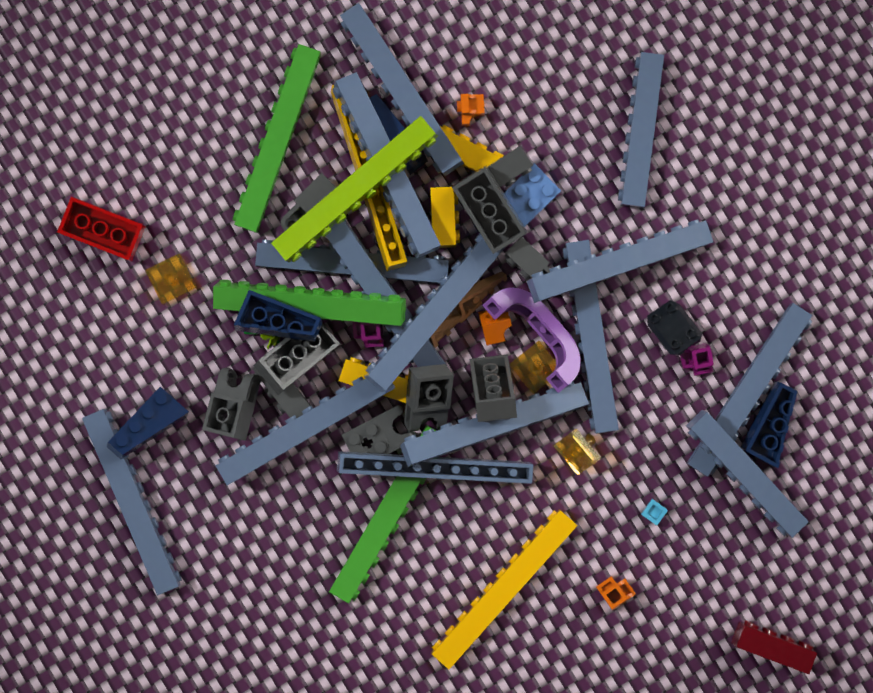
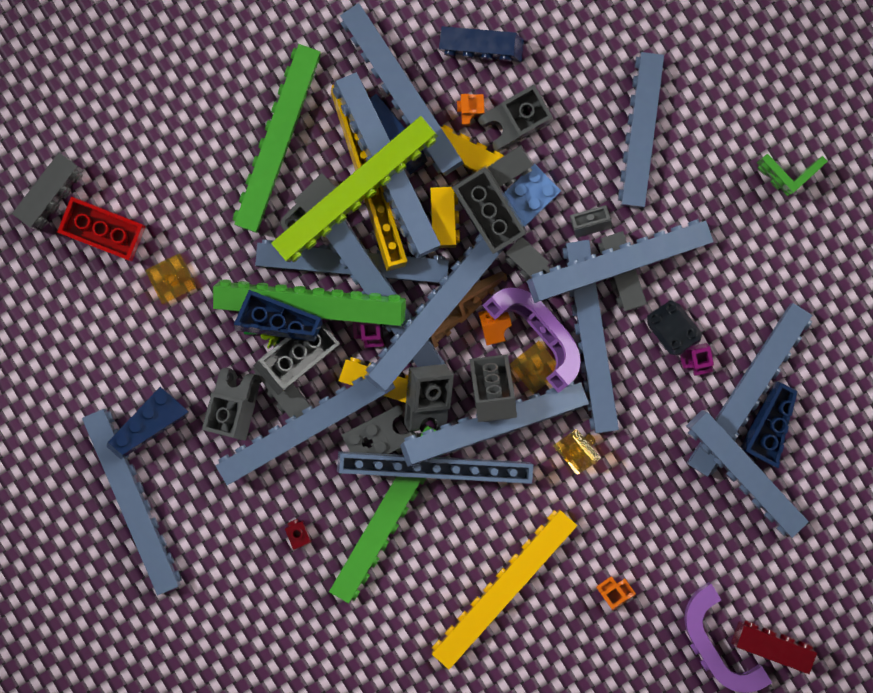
(48, 192): none -> dark grey brick
(297, 534): none -> dark red brick
(481, 43): none -> dark blue wedge
(511, 118): none -> dark grey brick
(591, 221): none -> dark grey slope
(626, 284): none -> dark grey brick
(654, 512): medium azure plate -> none
(745, 682): none -> medium lavender arch
(781, 180): none -> bright green bracket

